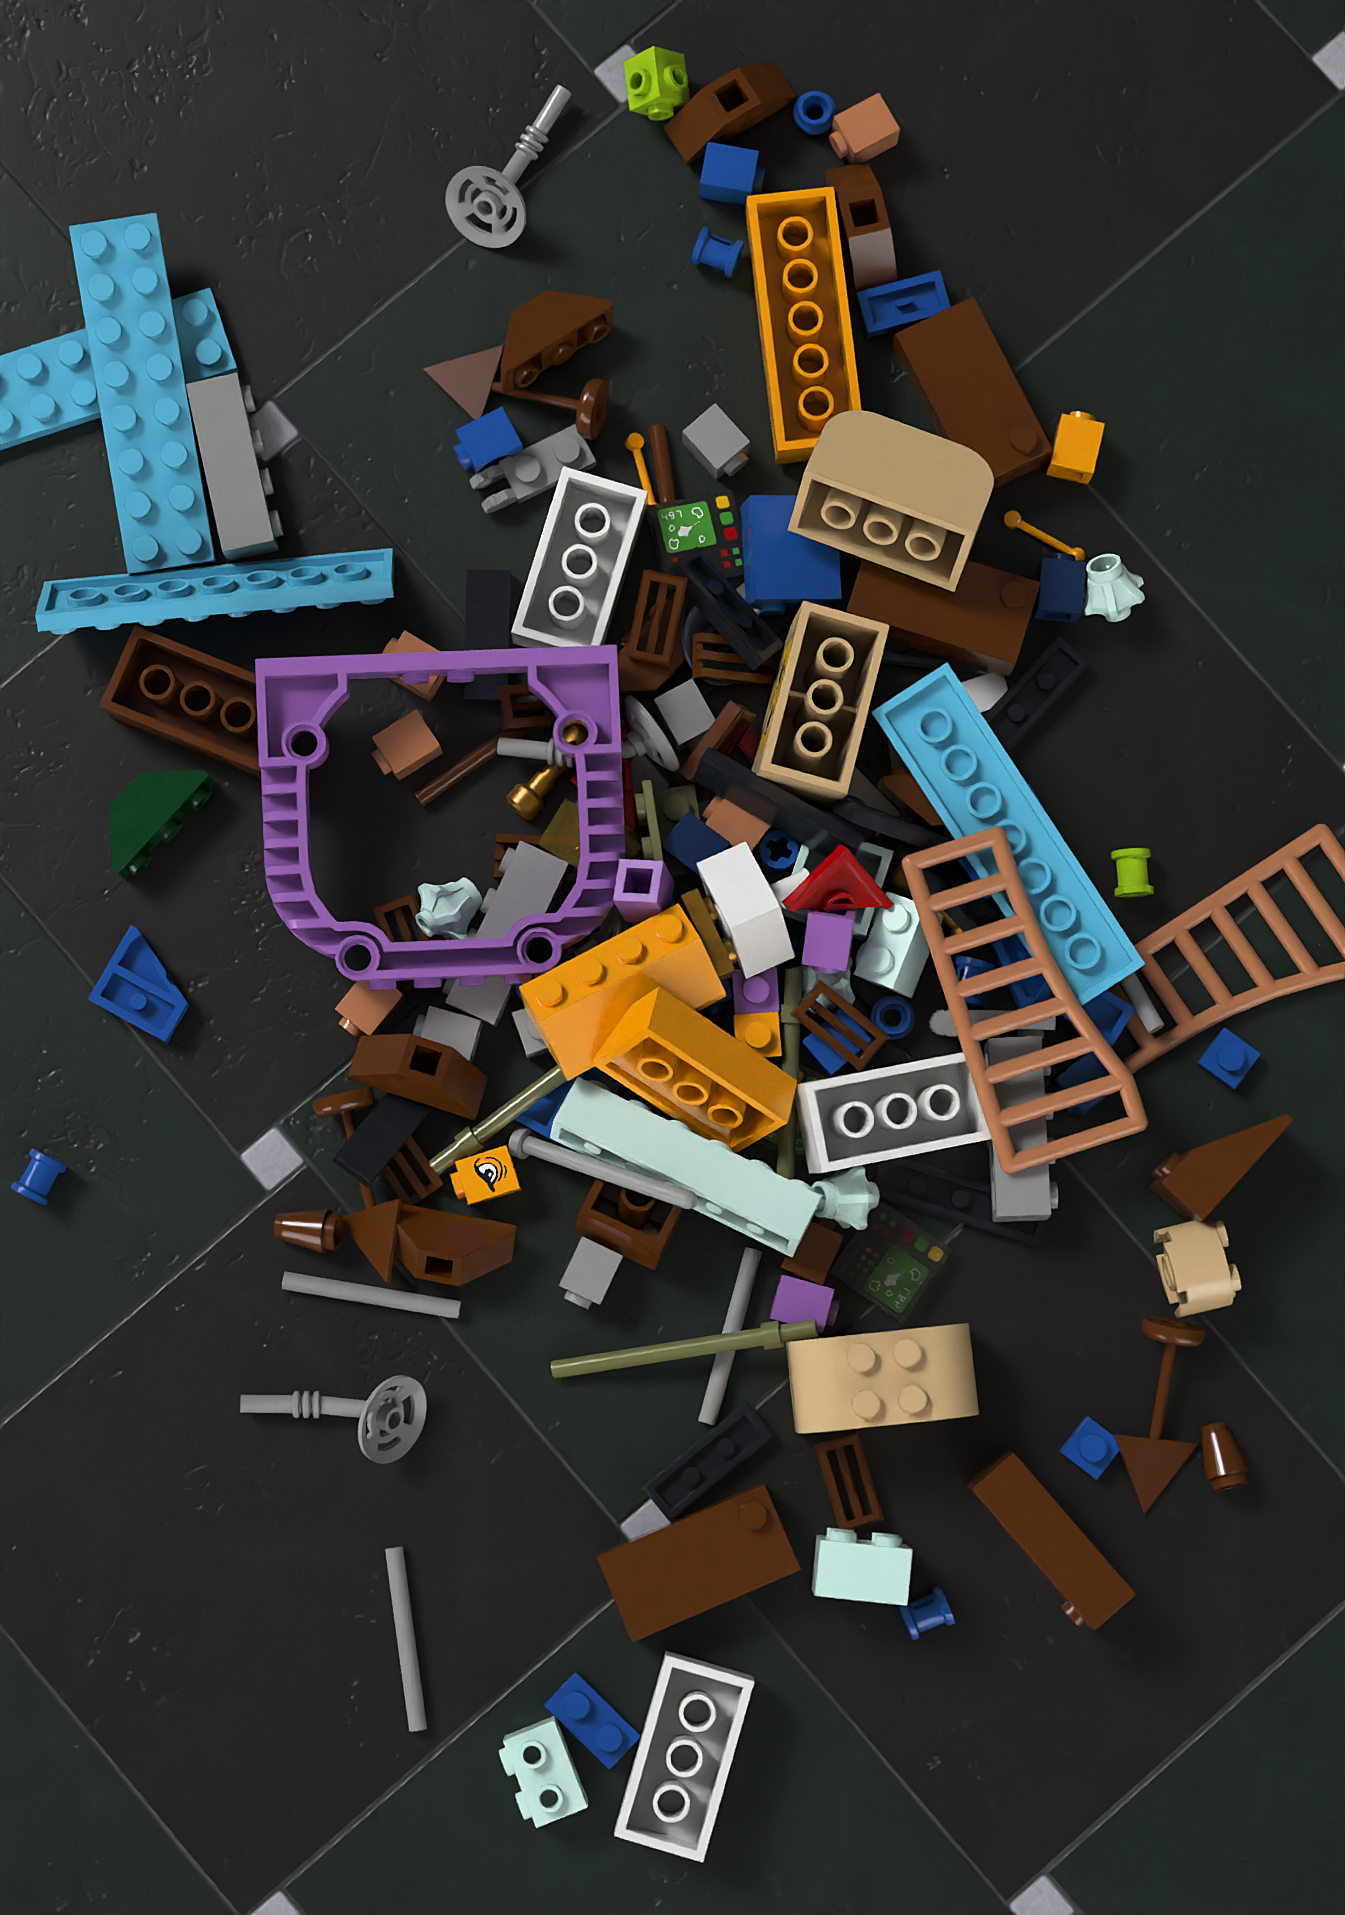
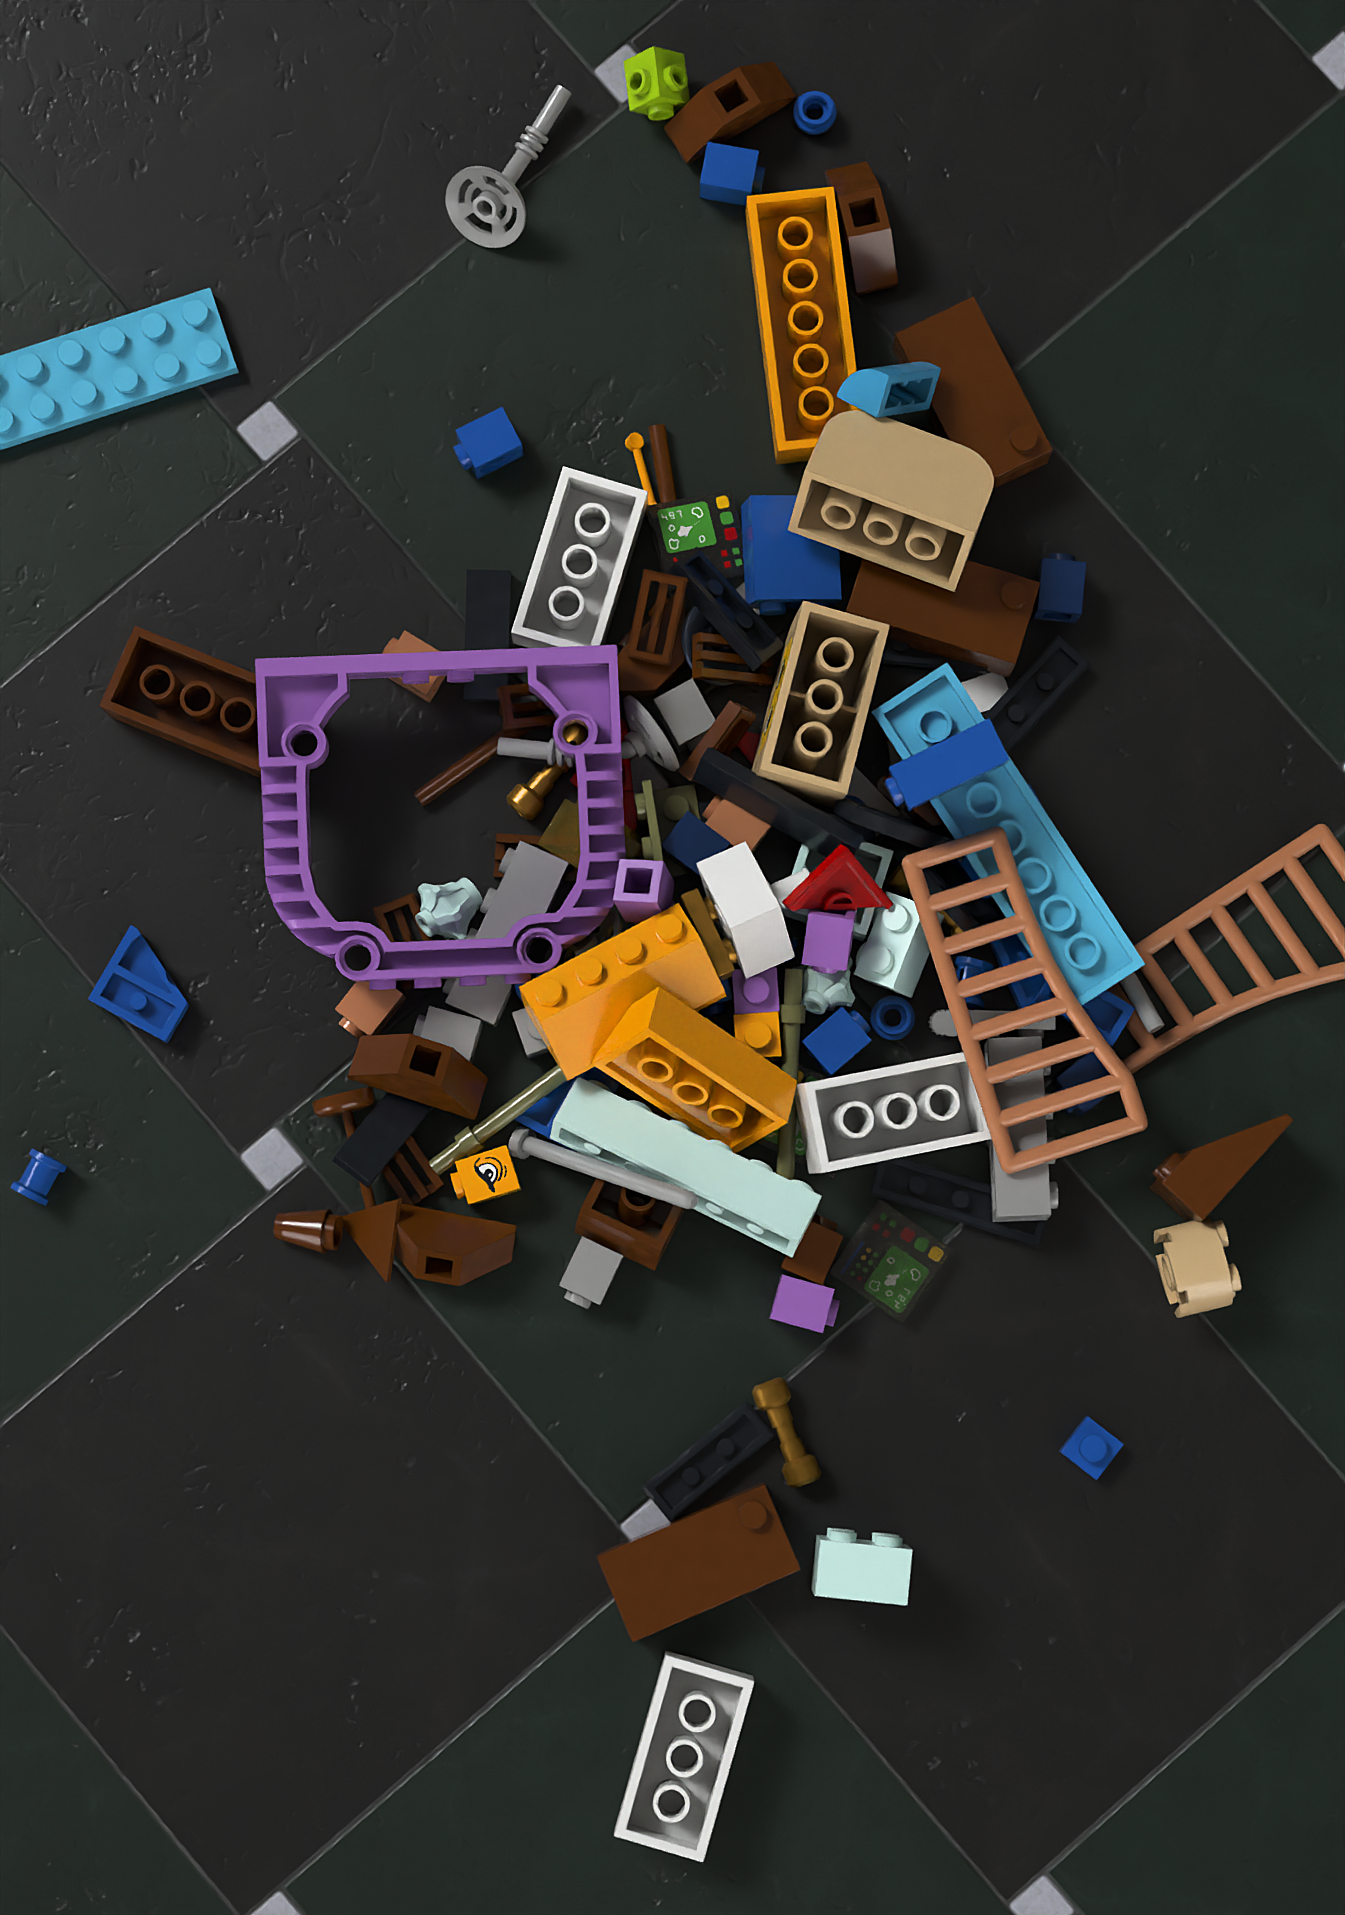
(142, 393): medium azure plate -> none
(151, 813): dark green slope -> none
(215, 590): medium azure plate -> none
(233, 468): light grey brick -> none
(371, 1295): light grey bar -> none
(376, 1411): light grey dish -> none
(405, 746): nougat brick -> none
(406, 1638): light grey bar -> none
(472, 380): reddish brown piece -> none
(535, 468): light grey hinge -> none
(543, 1772): light aqua brick -> none
(549, 333): reddish brown slope -> none
(592, 1720): blue plate -> none
(717, 252): blue bush -> none
(717, 443): light grey brick -> none
(733, 1323): light grey bar -> none
(770, 1335): olive bar -> none
(783, 864): blue bush -> none
(799, 1467): none -> pearl gold piece
(809, 1001): reddish brown tile -> none
(837, 1444): reddish brown tile -> none
(847, 1197): light aqua rock -> none
(864, 130): nougat brick -> none
(882, 1378): tan brick -> none
(891, 388): none -> dark azure brick
(901, 303): blue plate -> none
(926, 1613): blue bush -> none
(946, 766): none -> blue brick
(1013, 520): light orange hinge -> none
(1050, 1541): reddish brown brick -> none
(1075, 447): light orange brick -> none
(1110, 588): light aqua rock -> none
(1132, 872): lime bush -> none
(1149, 1459): reddish brown piece -> none
(1222, 1457): reddish brown cone -> none
(1228, 1058): blue plate -> none

